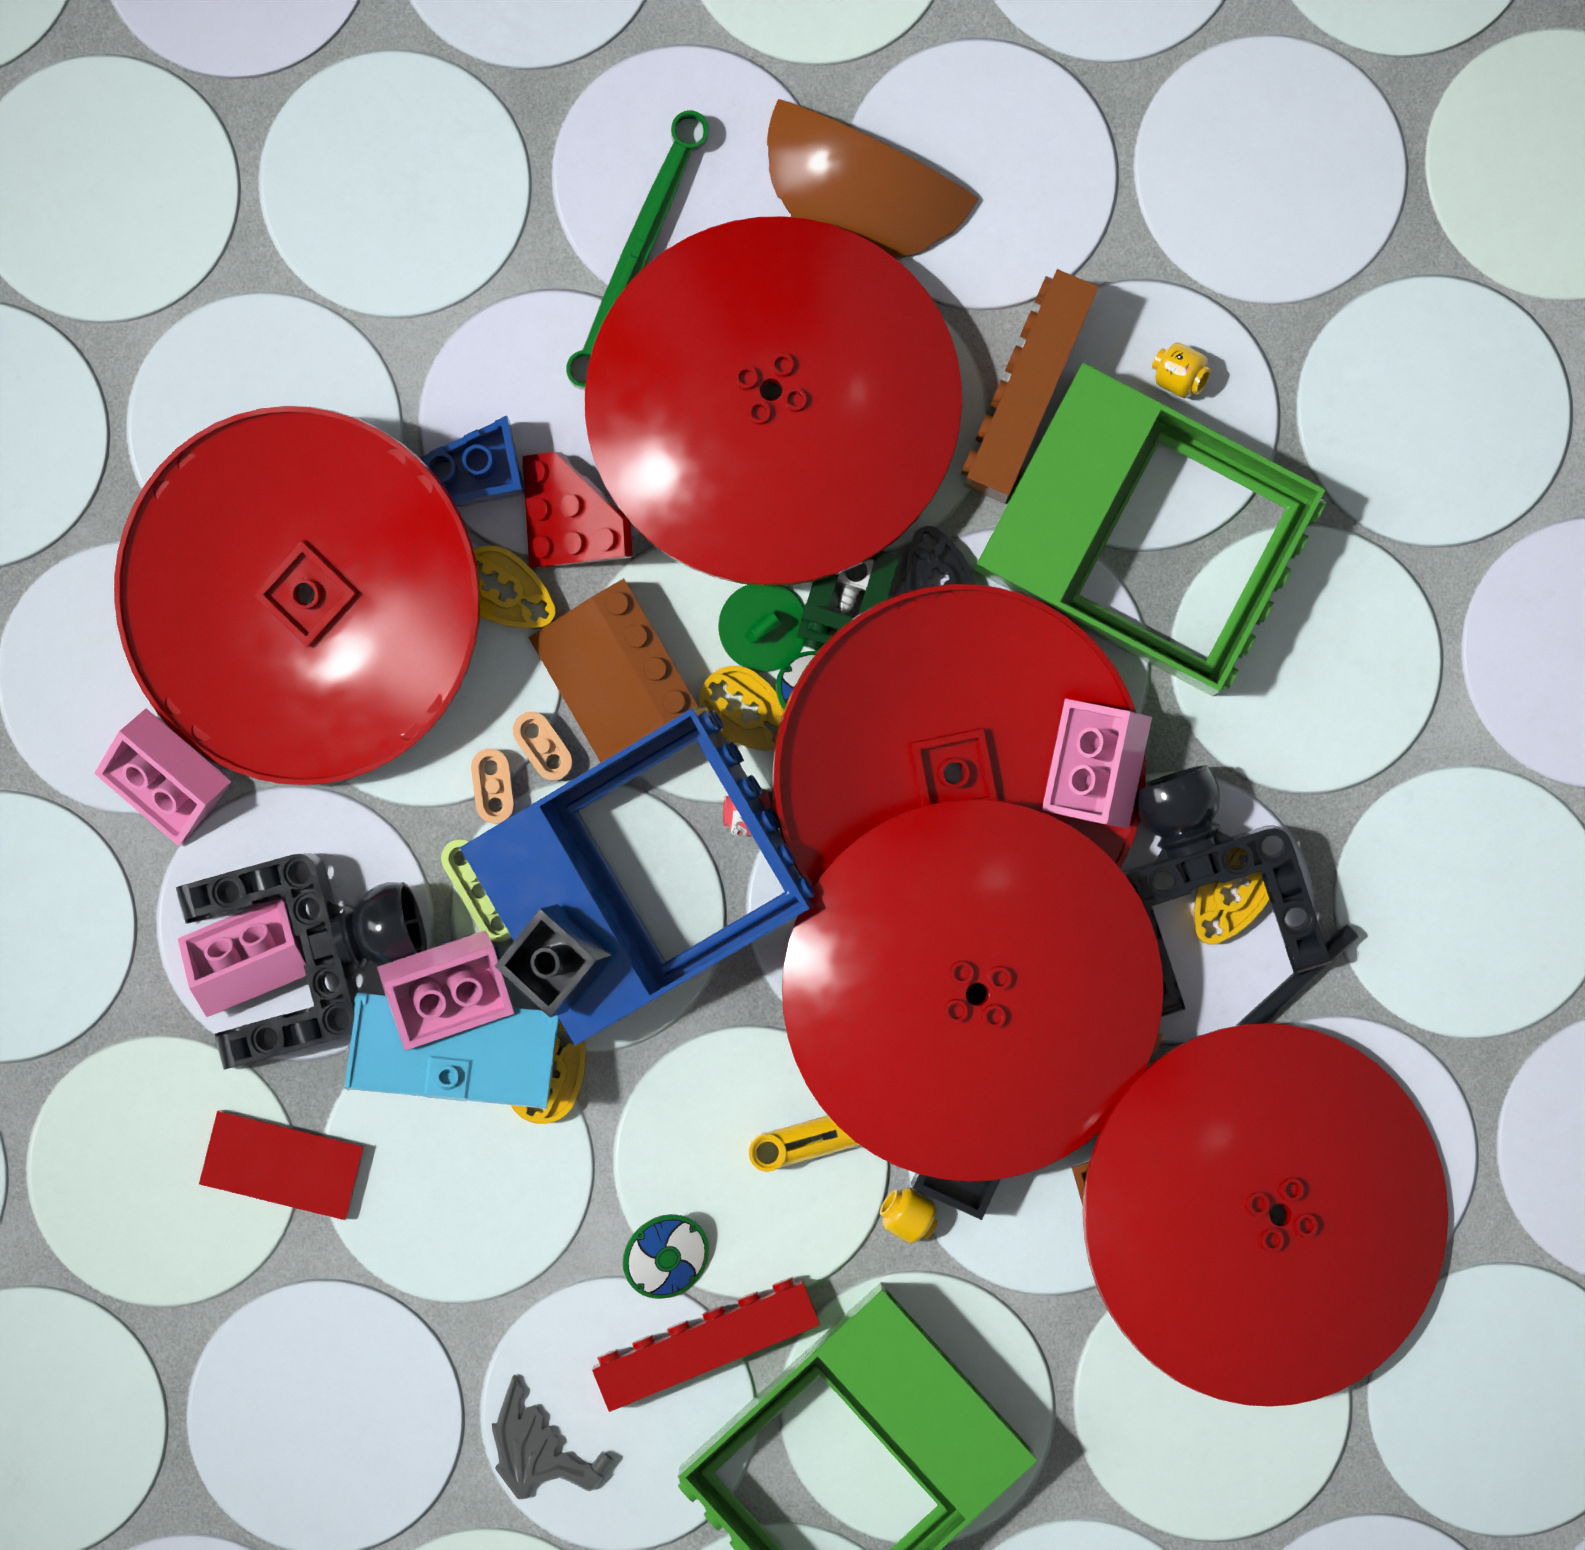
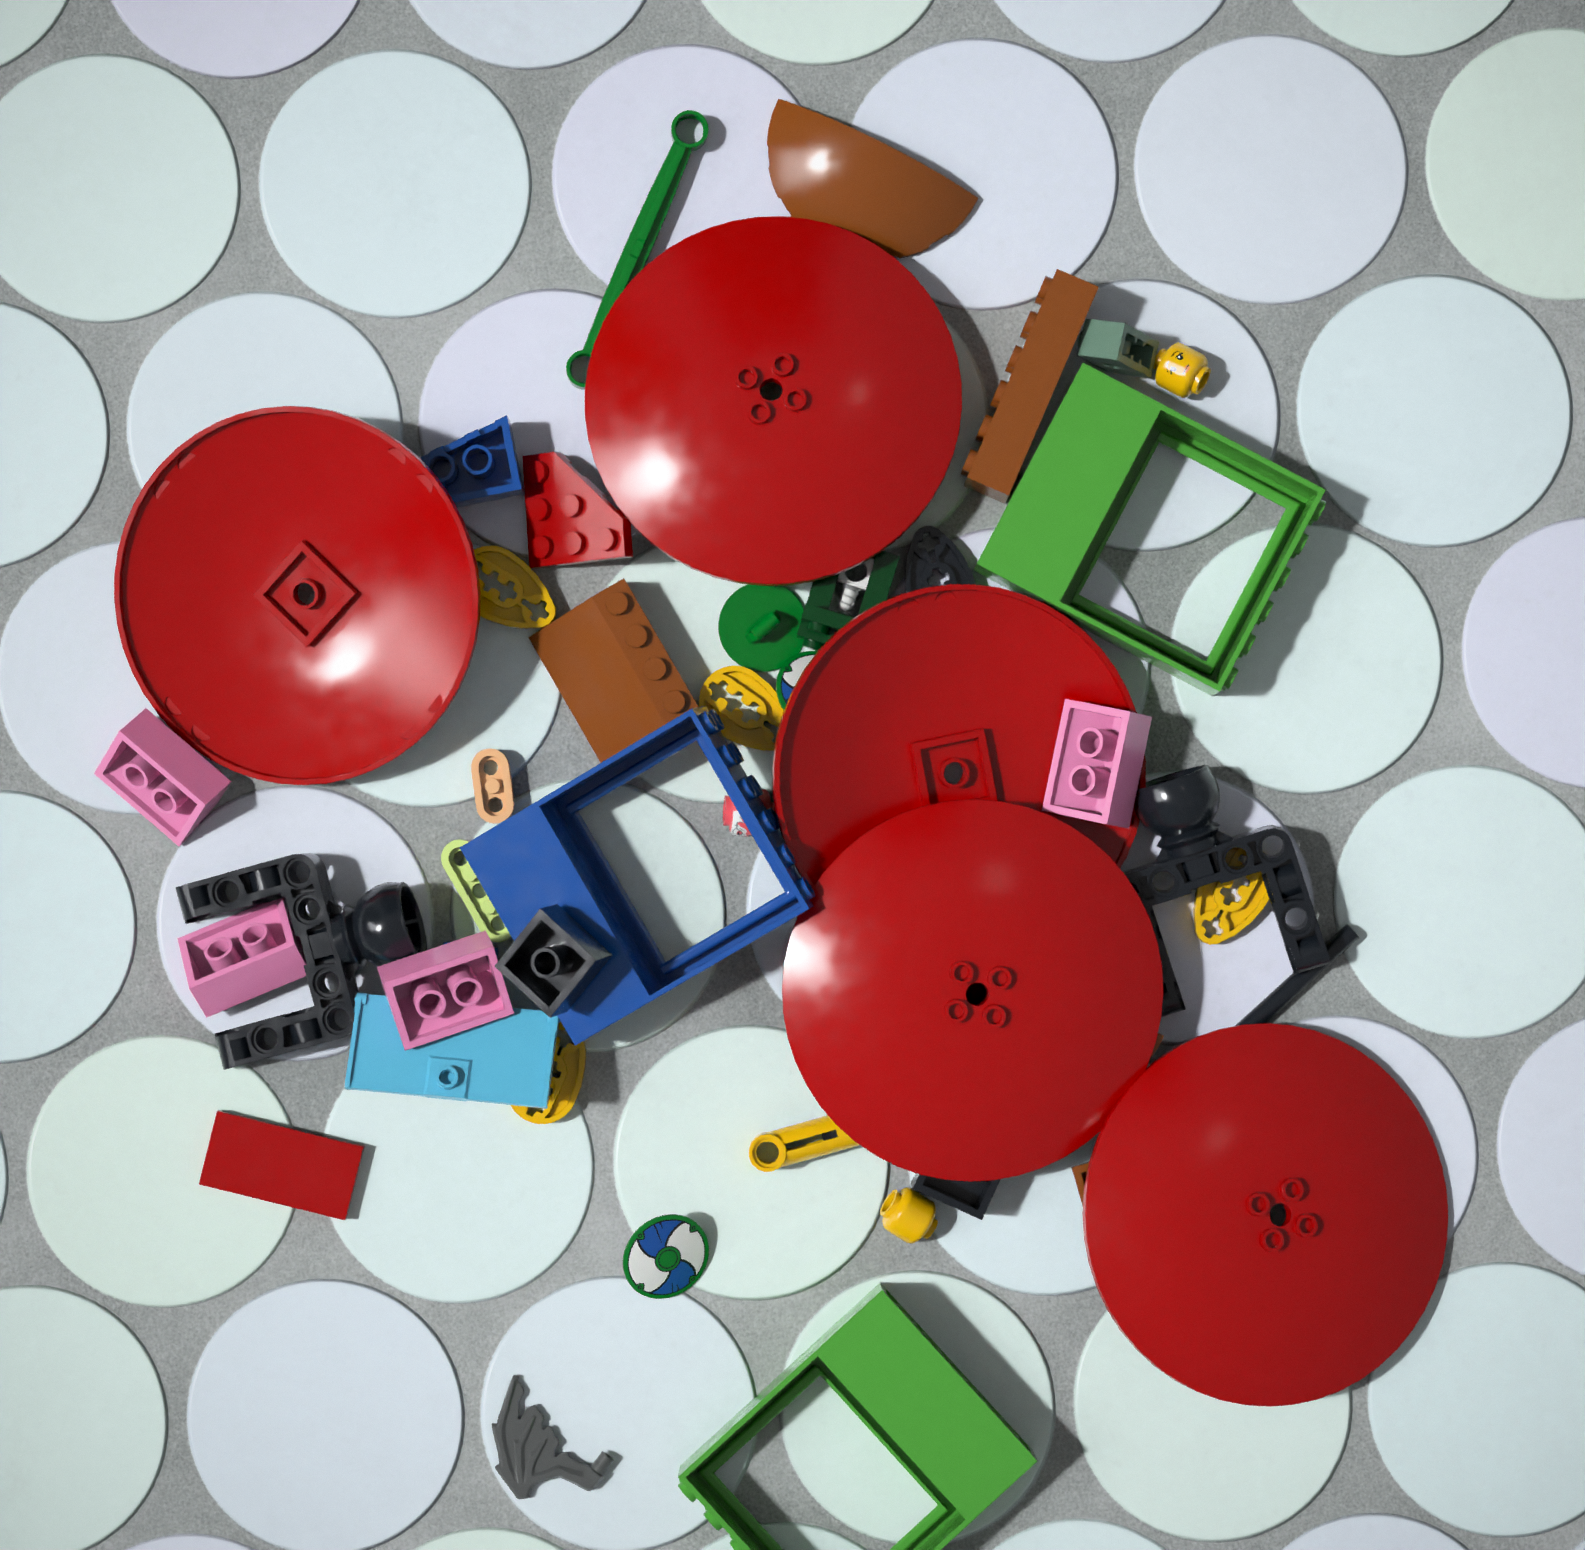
(543, 746): light nougat plate -> none
(706, 1344): red brick -> none
(1117, 348): none -> sand green brick

